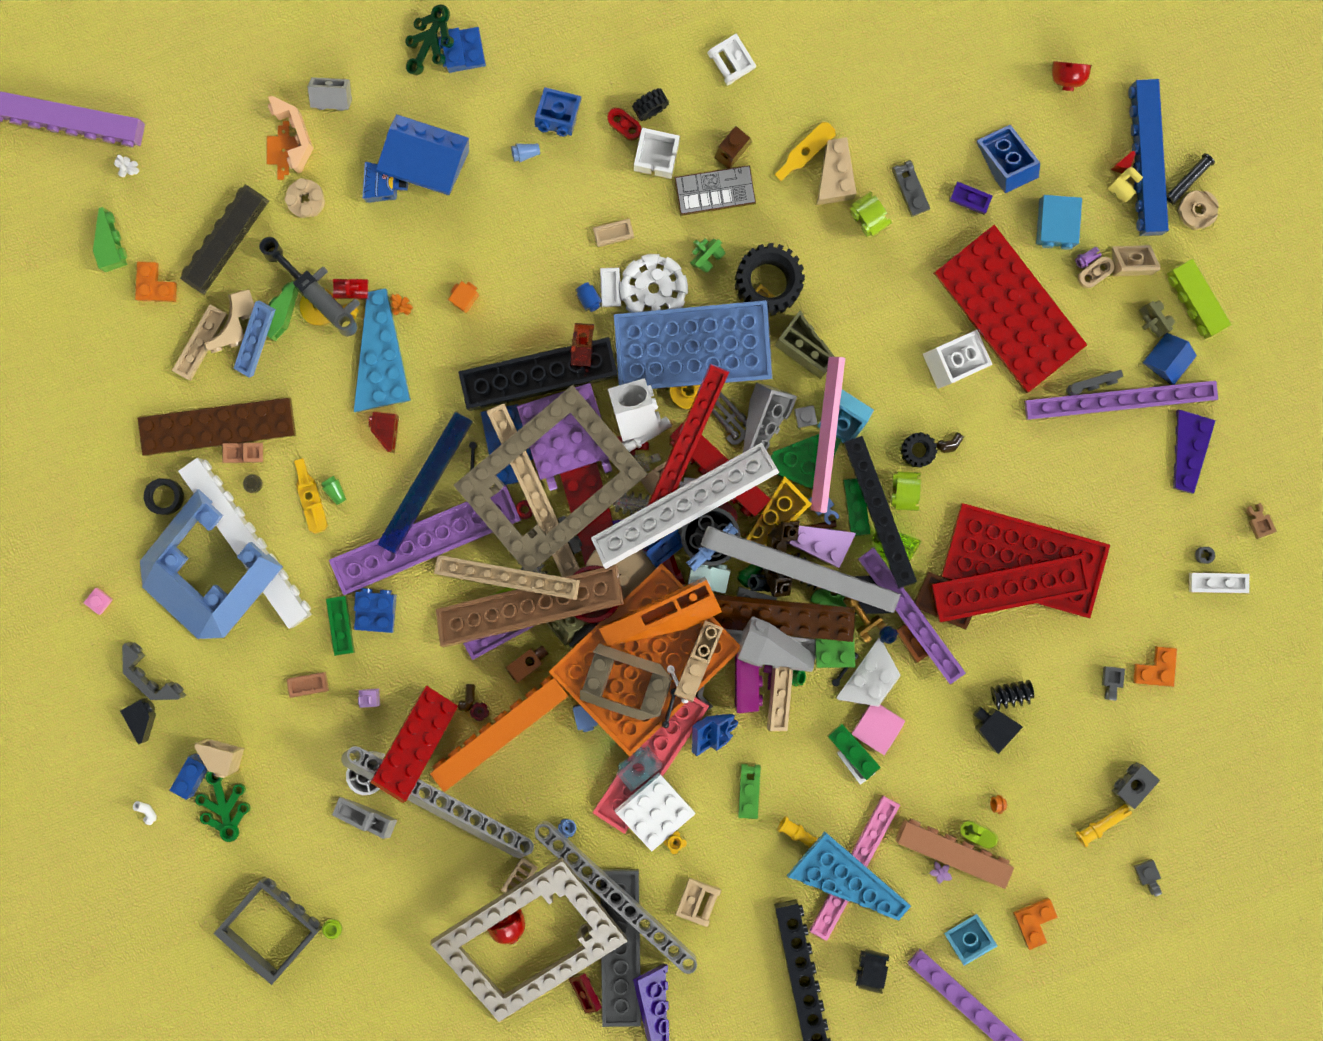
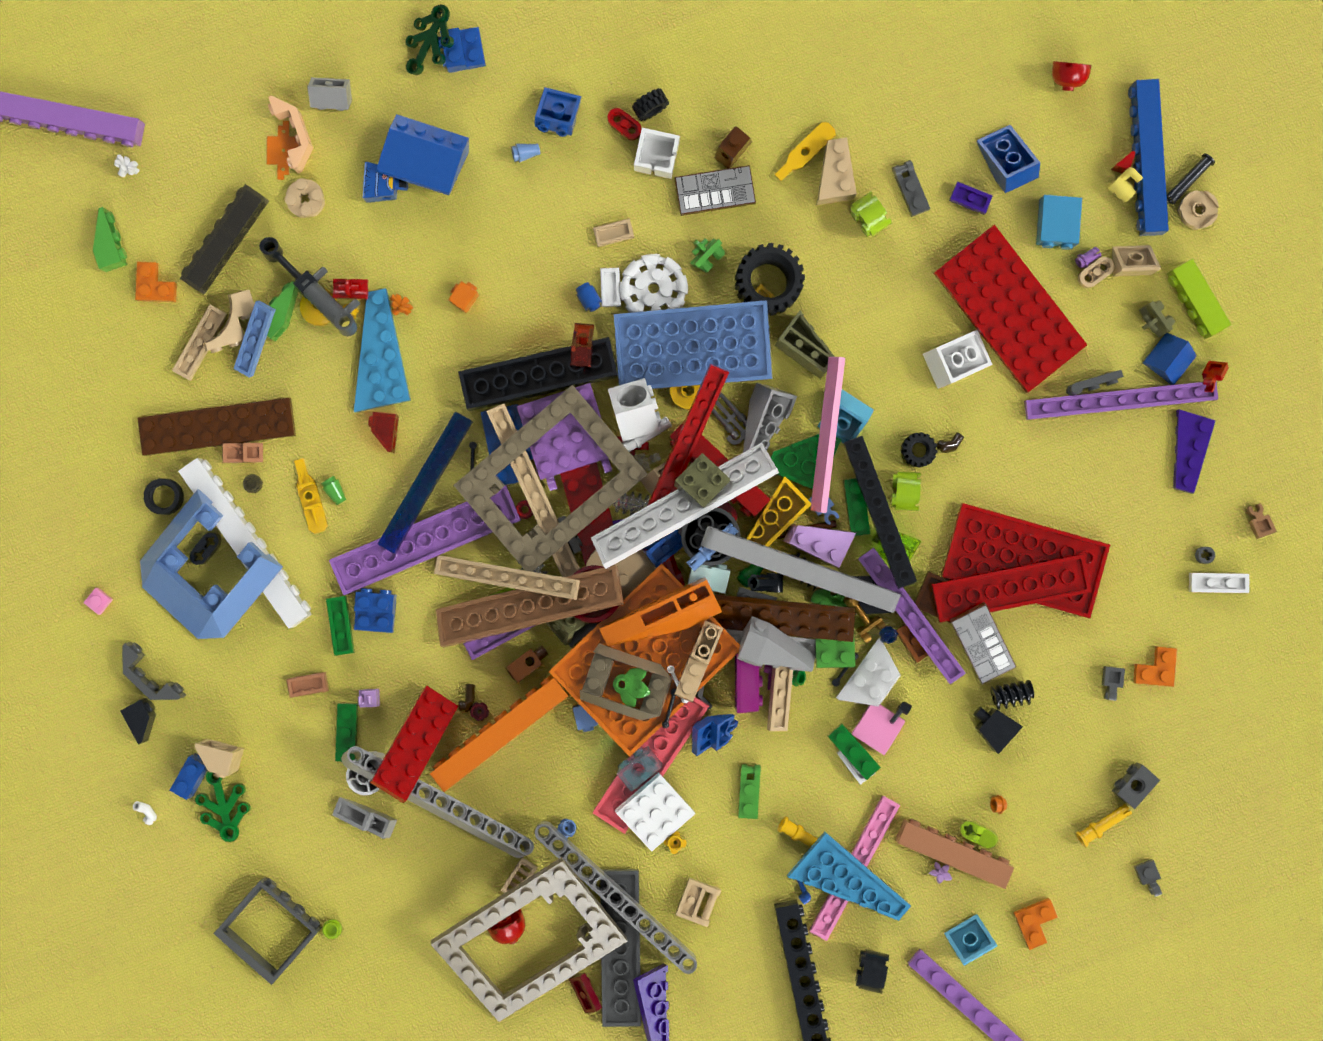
(209, 551): none -> black beam
(346, 729): none -> green plate
(633, 688): none -> bright green plate
(702, 480): none -> olive bracket
(737, 56): white plate -> none
(777, 539): dark brown slope -> none
(805, 416): light grey plate -> none
(805, 897): none -> blue hand
(903, 708): none -> black hand
(983, 643): none -> tile
(1213, 372): none -> red plate

